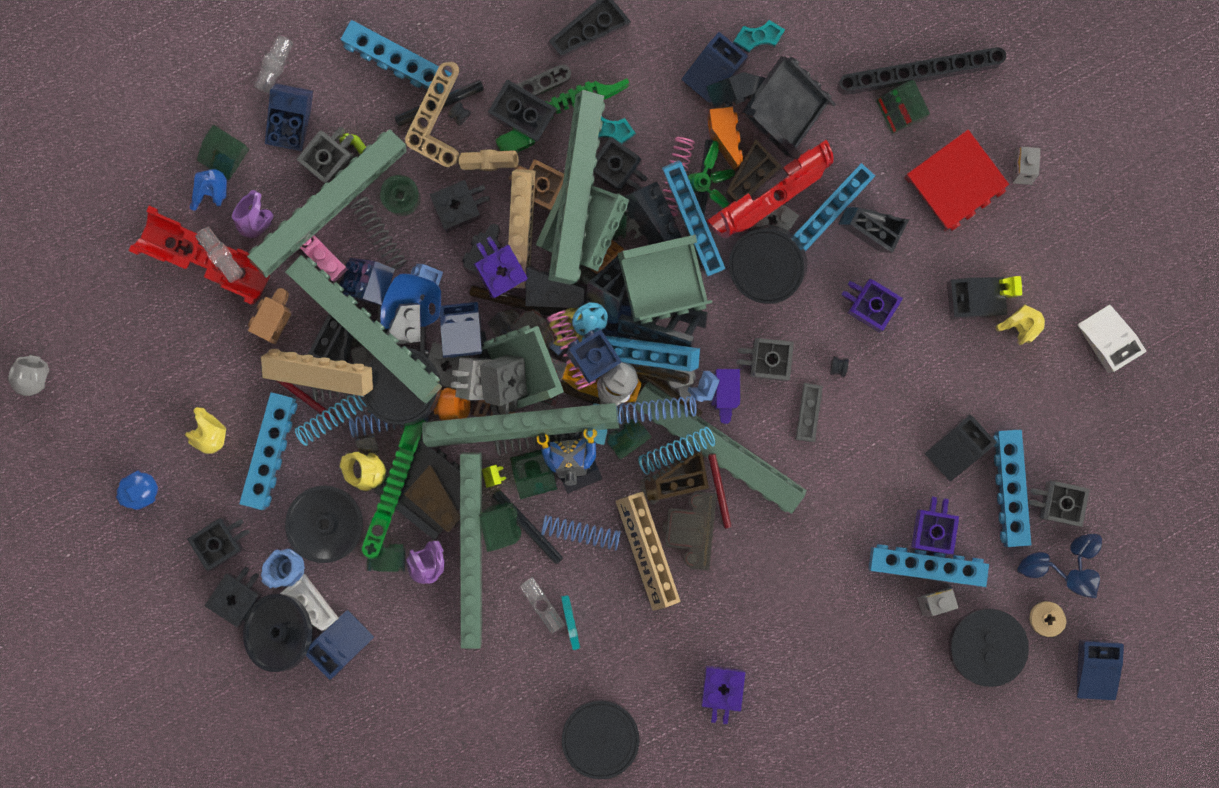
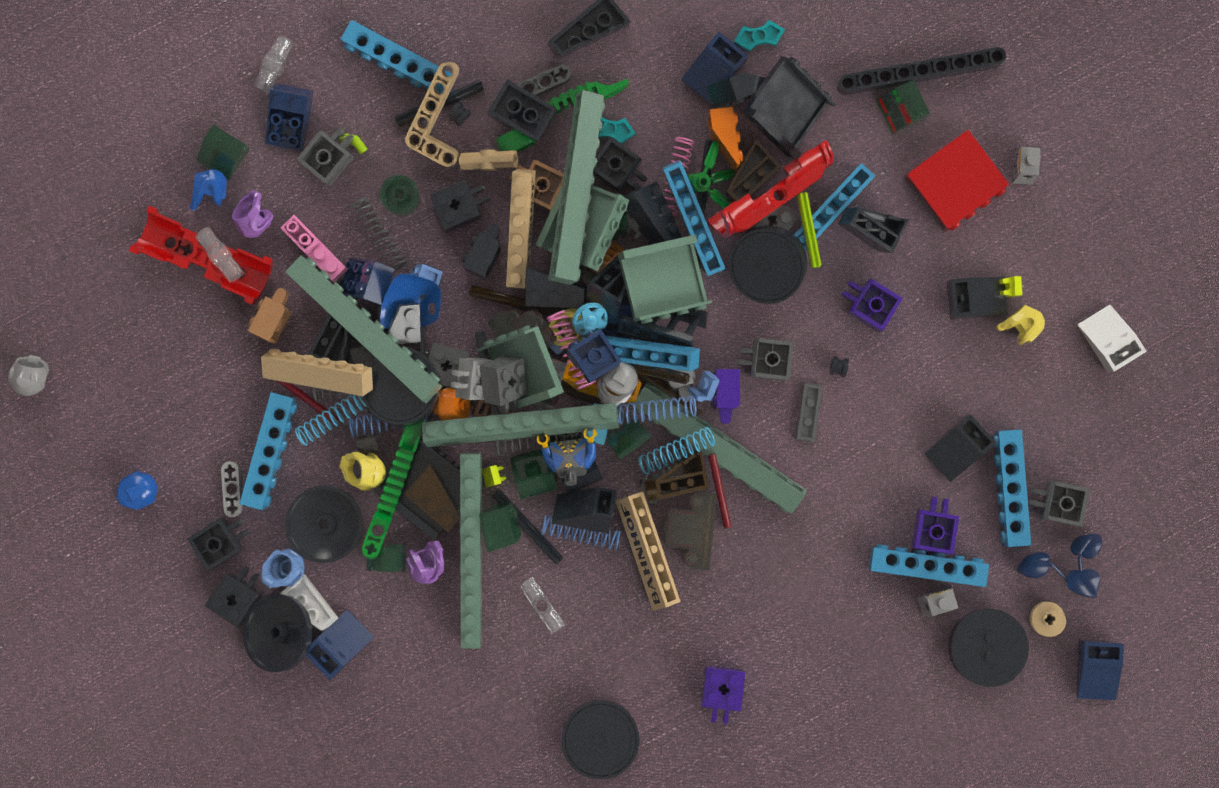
(210, 433): light yellow helmet -> none
(226, 504): none -> light grey beam
(327, 203): sand green brick -> none
(460, 329): slope -> none
(488, 266): dark purple hinge -> none
(570, 622): teal tile -> none
(585, 509): none -> black slope
(809, 231): none -> lime axle

